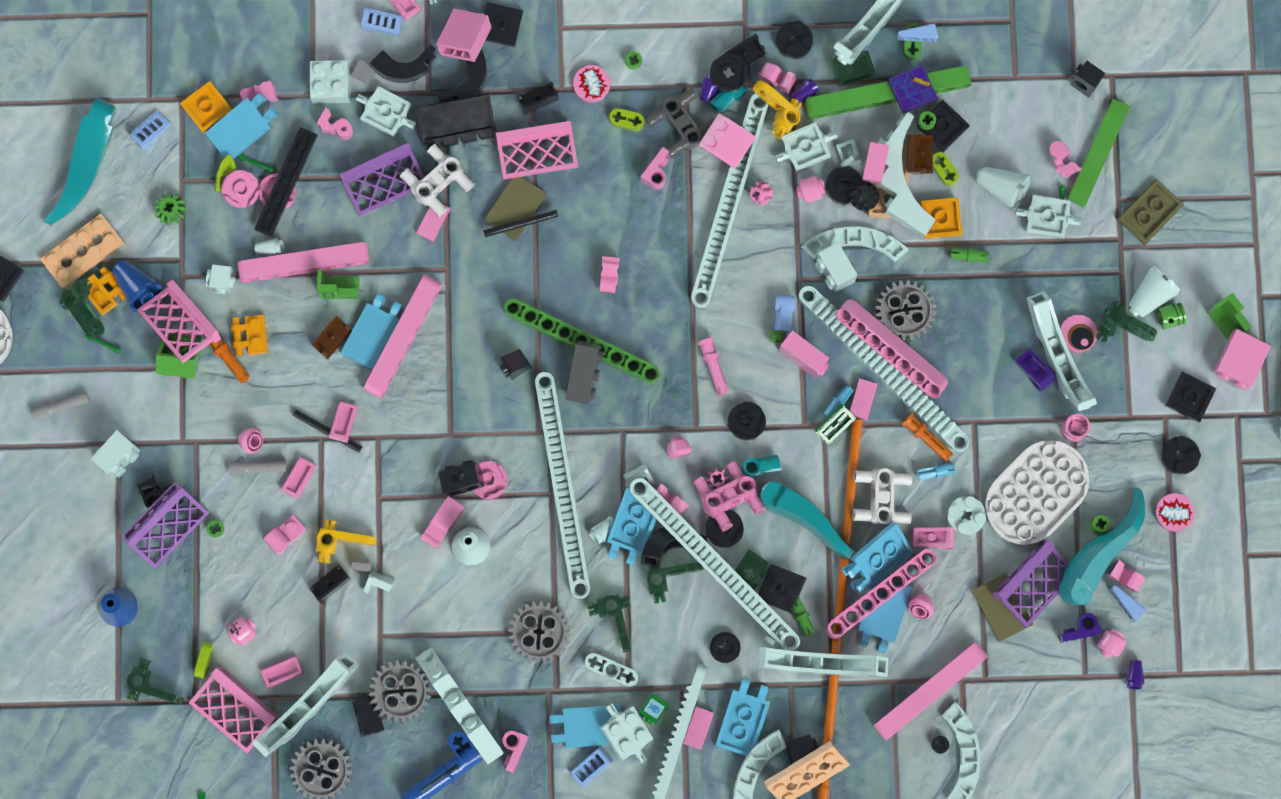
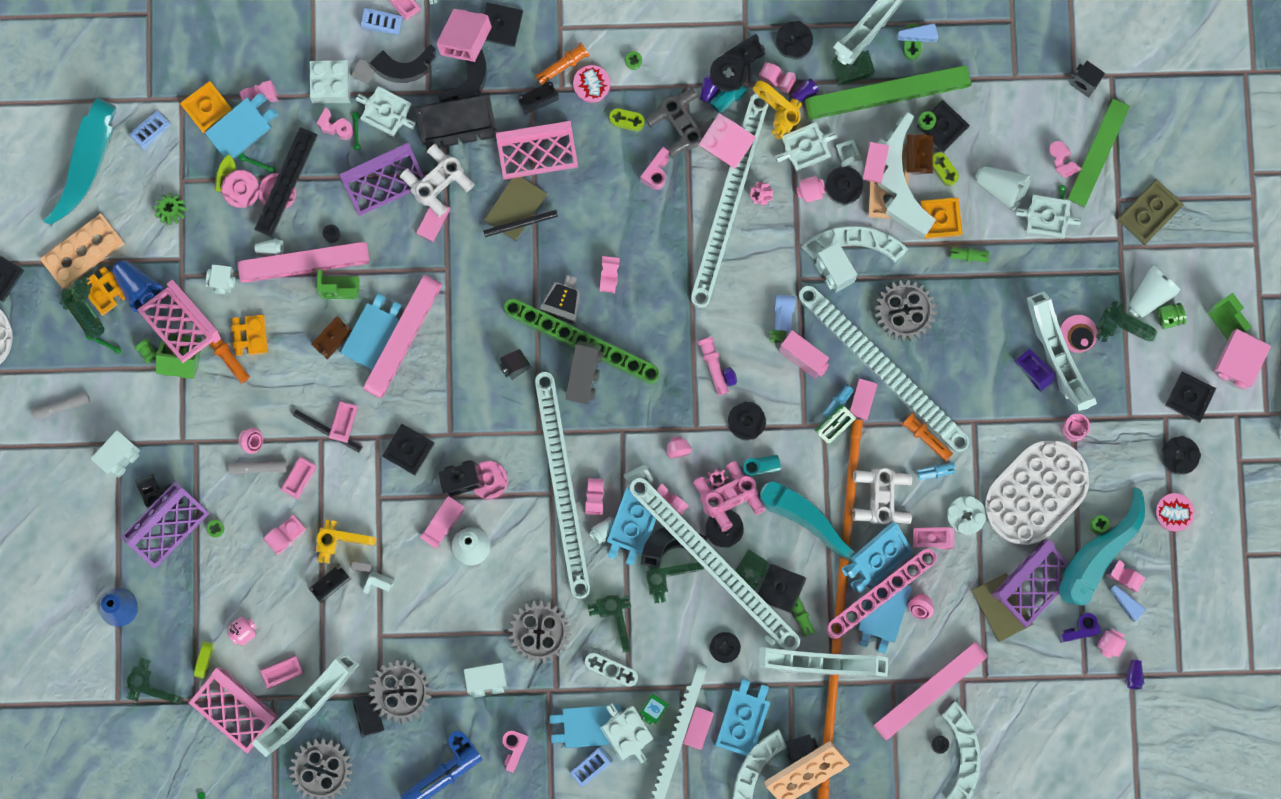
(146, 351): none -> bright green bush
(335, 237): none -> black bush
(356, 116): none -> green hinge
(408, 449): none -> black plate
(459, 705): light aqua arch -> none
(486, 679): none -> light aqua brick
(562, 300): none -> torso
(569, 59): none -> orange pin
(594, 497): none -> bright pink leg
(730, 376): none -> dark purple tile
(865, 204): black gear -> none
(892, 348): bright pink beam -> none
(912, 89): dark purple tile -> none

